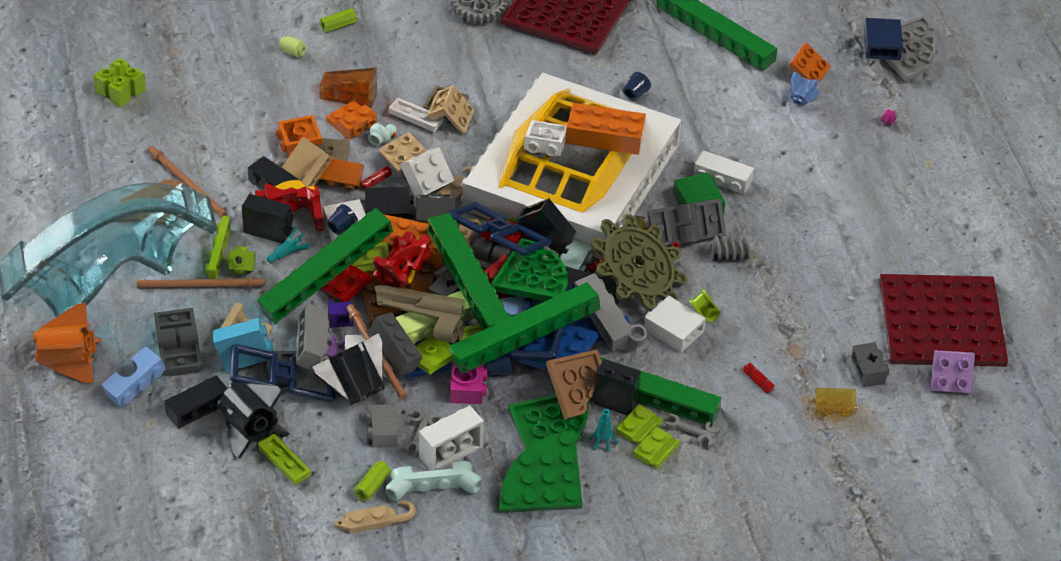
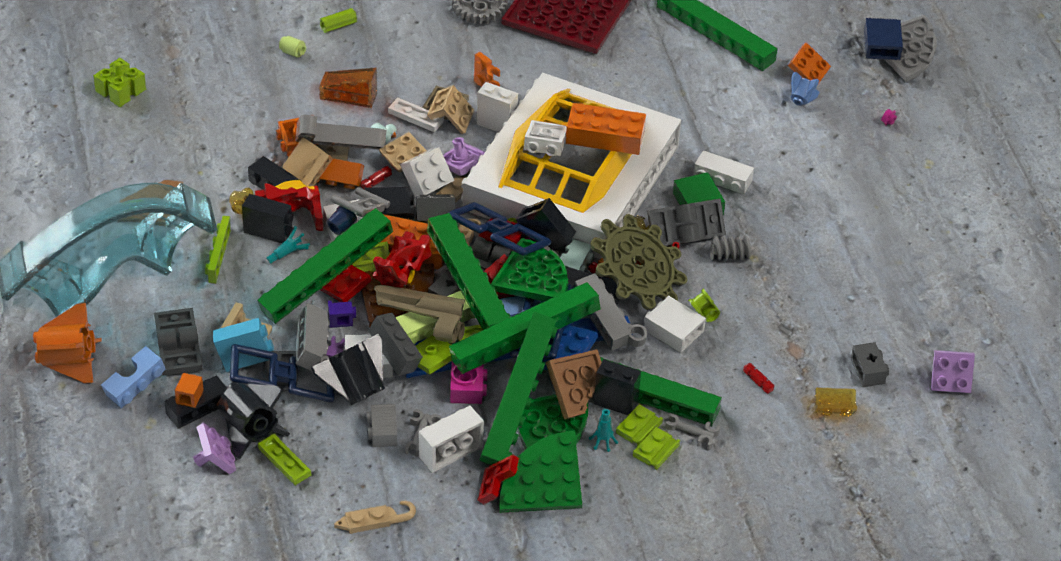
(159, 156): nougat bar -> none
(189, 390): none -> orange brick
(201, 283): nougat bar -> none
(215, 449): none -> lavender plate
(237, 199): none -> clear yellow animal
(248, 259): lime brick -> none
(339, 134): none -> light grey beam
(352, 119): orange plate -> none
(355, 316): nougat bar -> none
(362, 206): none -> light grey plate
(372, 481): lime axle -> none
(459, 476): light aqua plate -> none
(462, 157): none -> lavender plate
(484, 70): none -> orange plate
(494, 475): none -> red plate
(495, 106): none -> white brick
(500, 366): dark blue piece -> none
(518, 389): none -> green brick
(636, 86): dark blue piece -> none
(942, 315): dark red plate -> none

